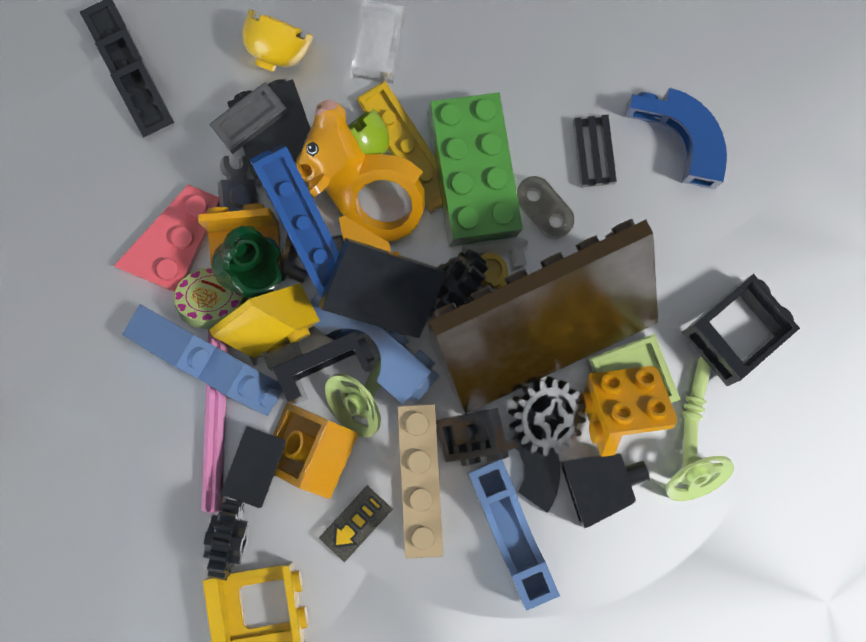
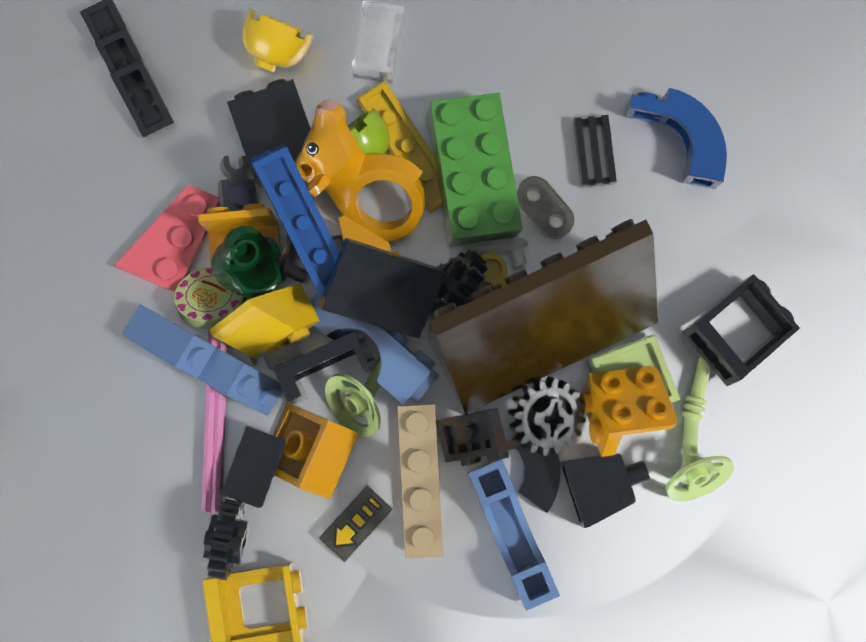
(248, 117): flat silver tile -> none

